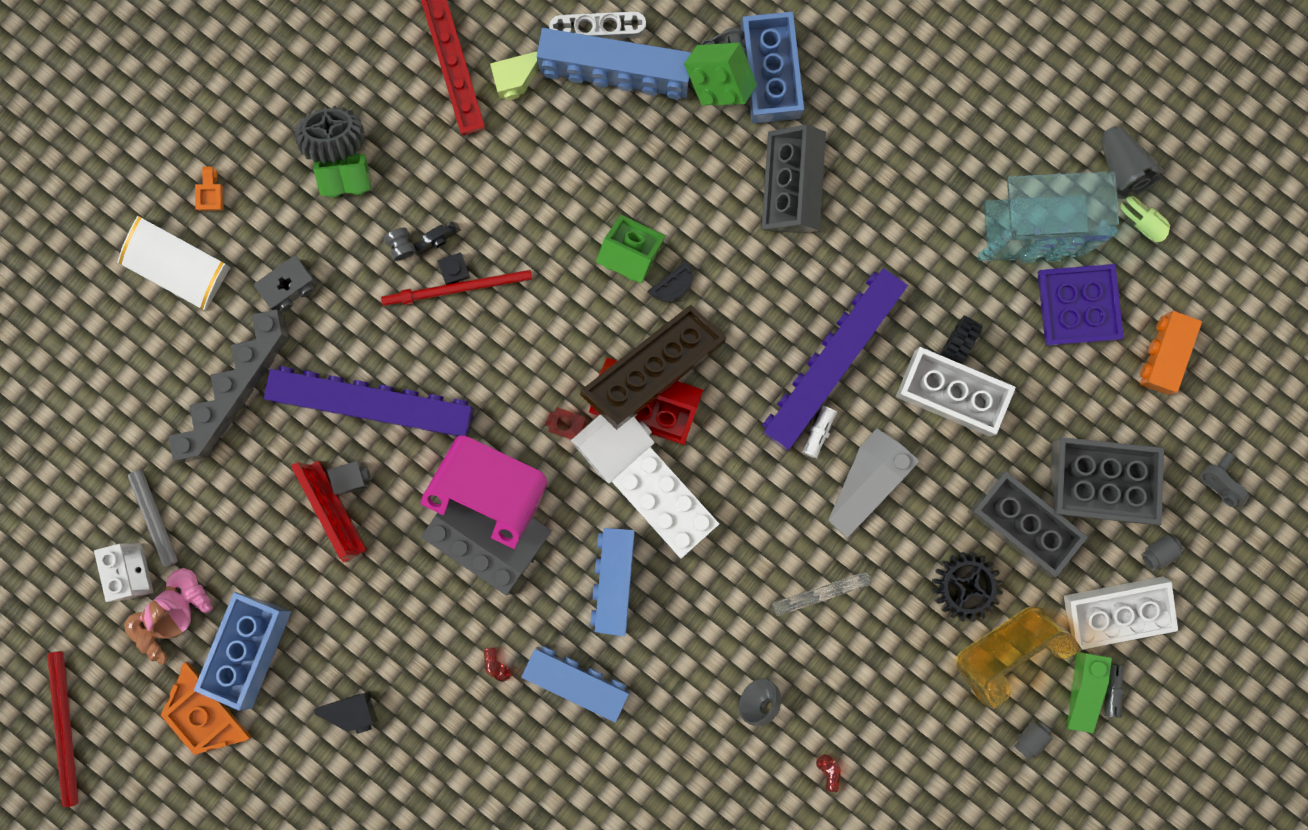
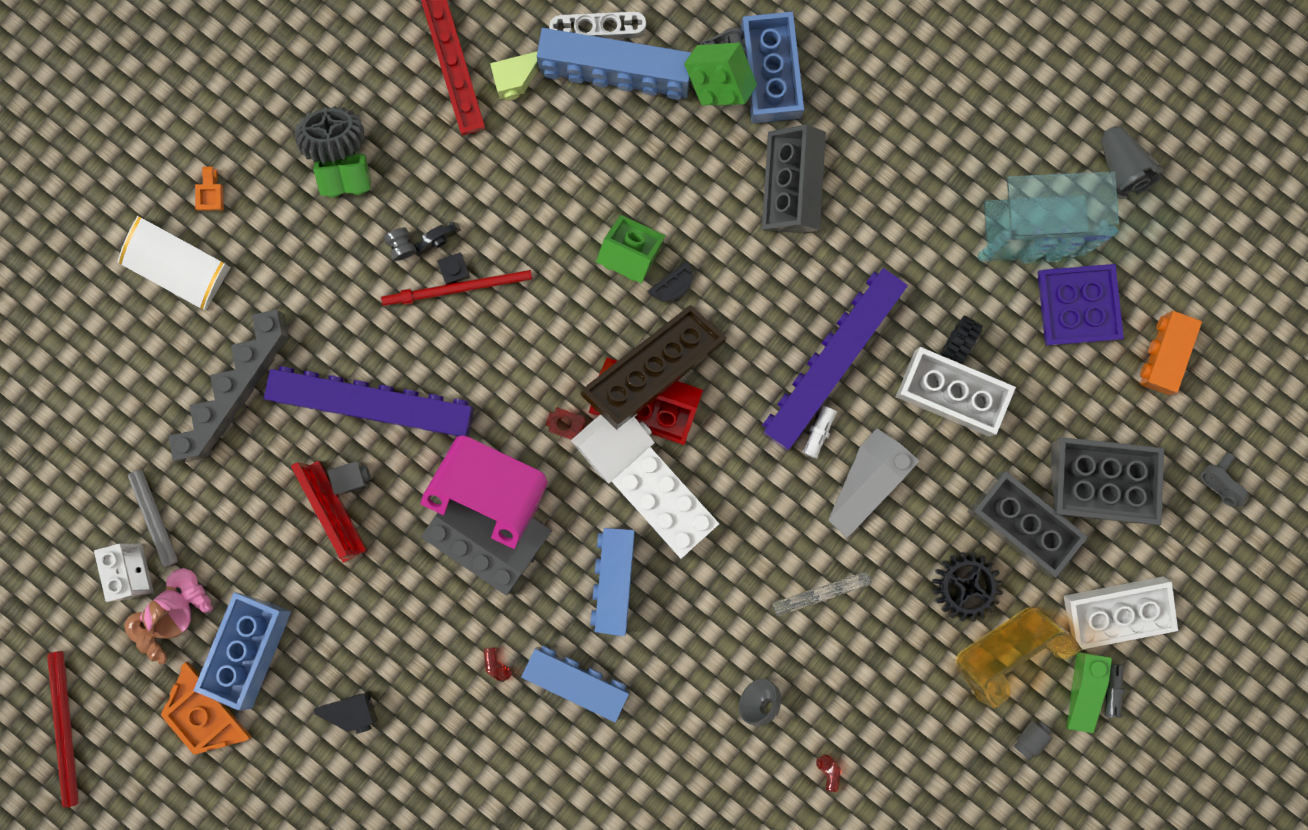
(273, 285): dark grey brick -> none
(1146, 219): yellowish green arm -> none
(1162, 552): dark grey brick -> none

